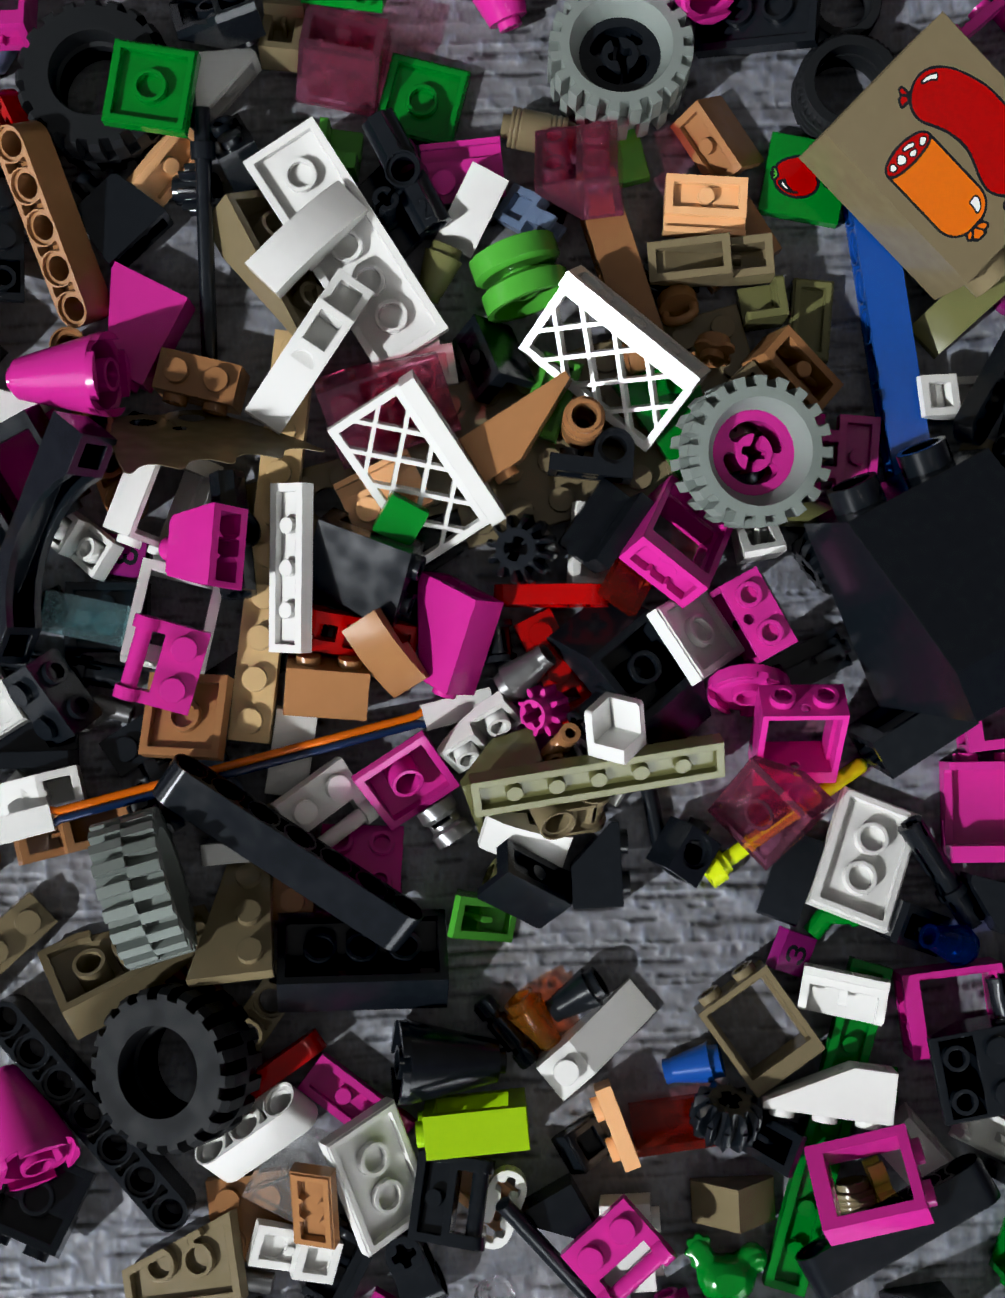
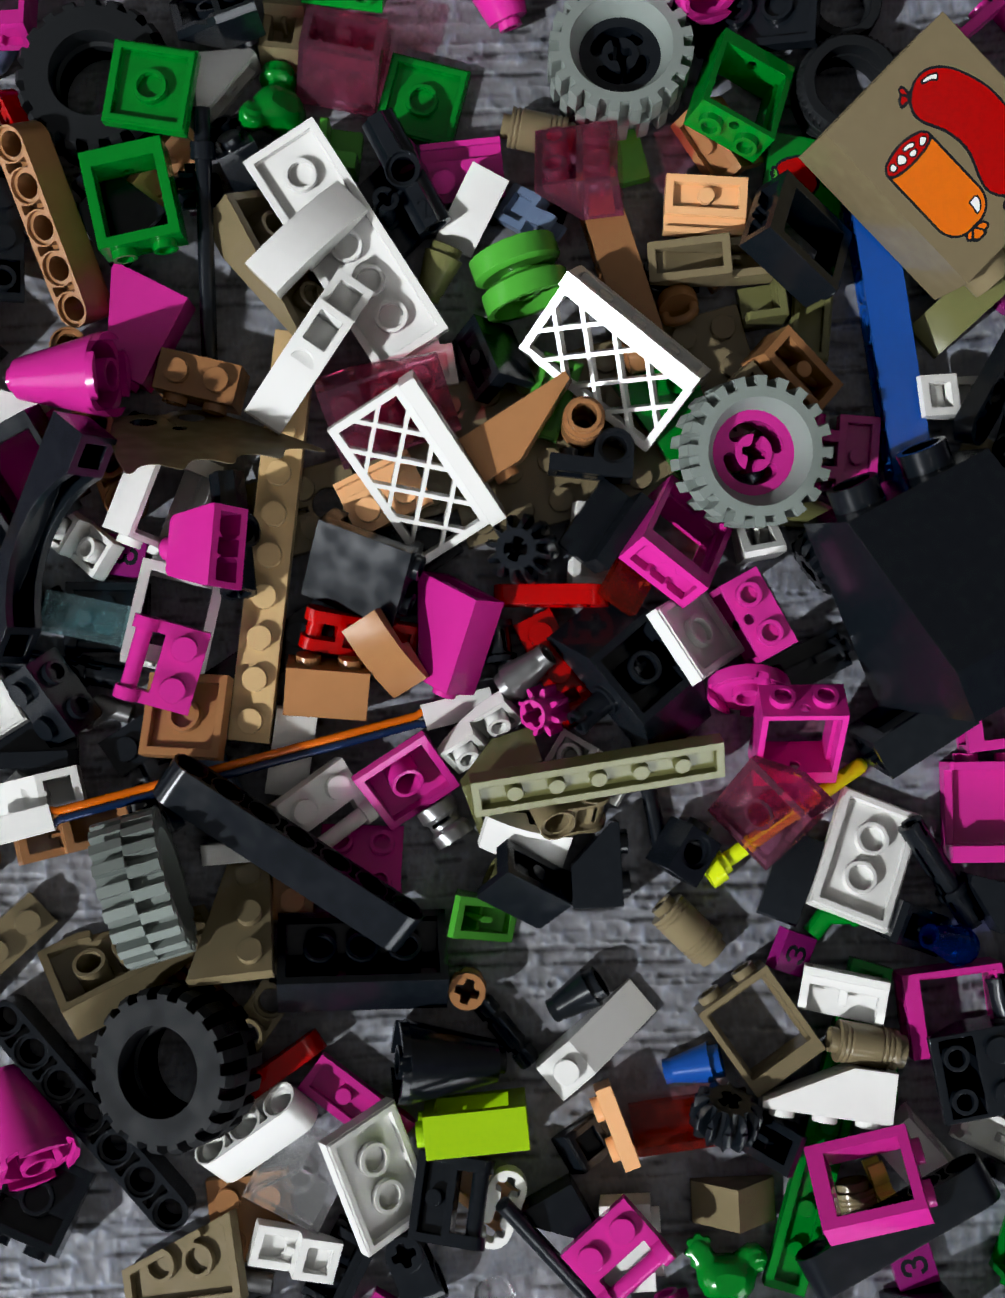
(126, 160): none -> green window
(276, 104): none -> green animal
(291, 567): white plate -> none
(314, 1205): medium nougat plate -> none
(400, 519): green tile -> none
(475, 998): none -> medium nougat bush
(529, 1013): clear orange cone -> none
(562, 742): medium nougat arm -> none
(615, 728): white panel -> none
(688, 929): none -> dark tan head
(713, 349): medium nougat plate -> none
(765, 240): none -> black window
(767, 80): none -> green window
(867, 1045): none -> dark tan head
(915, 1269): none -> magenta tile

